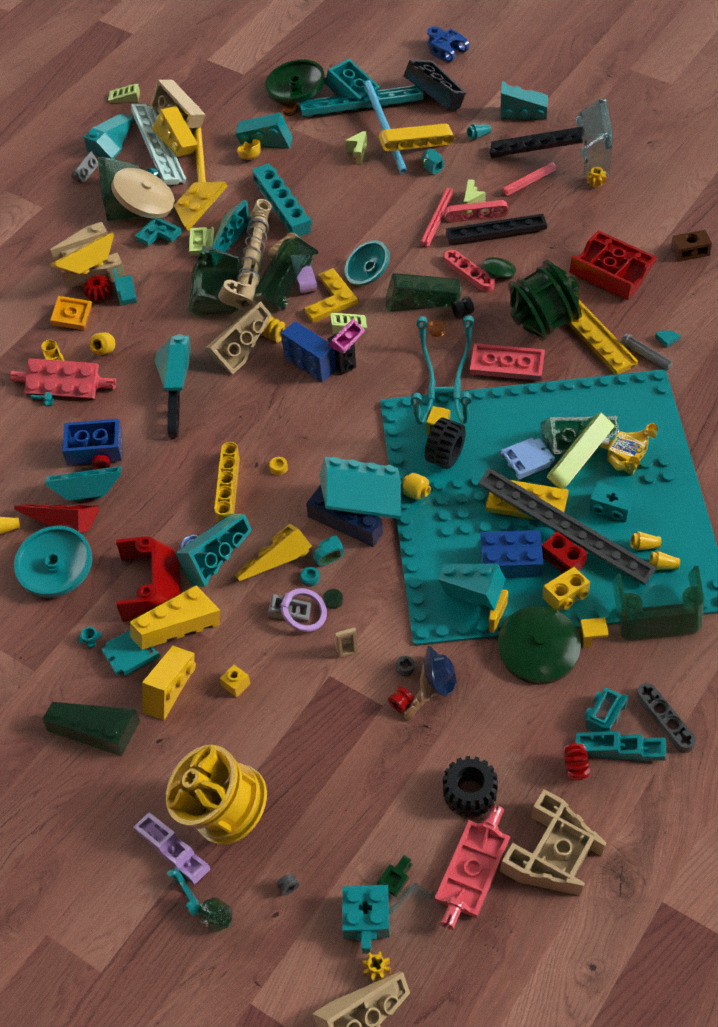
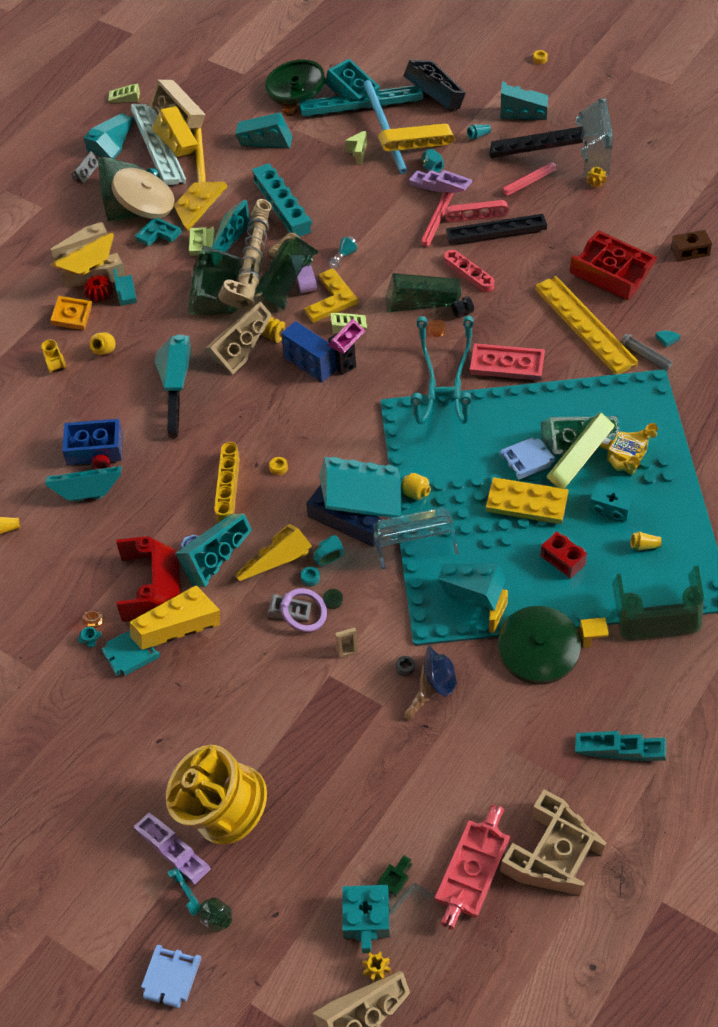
(46, 398): teal hand -> none
(53, 561): teal dish -> none
(62, 378): coral plate -> none
(76, 517): red wedge -> none
(92, 619): none -> clear orange tile
(93, 725): clear green wedge -> none
(166, 682): yellow wedge -> none
(169, 977): none -> light blue plate
(235, 681): yellow plate -> none
(249, 151): yellow hair -> none
(288, 884): dark grey bush -> none
(347, 246): none -> piece
(367, 263): teal dish -> none
(400, 699): red wheel -> none
(413, 527): none -> clear light blue windscreen
(435, 414): yellow brick -> none
(439, 182): none -> lavender slope
(443, 43): blue piece -> none
(445, 443): black tyre -> none
(470, 771): black tyre -> none
(473, 195): yellowish green slope -> none
(499, 267): dark green dish -> none
(514, 551): blue brick -> none
(540, 57): none -> yellow tile
(544, 300): dark green wheel -> none
(566, 589): yellow brick -> none
(567, 526): dark grey plate -> none
(576, 761): red gear -> none
(605, 711): teal window -> none
(664, 561): yellow cone -> none
(668, 716): dark grey beam -> none

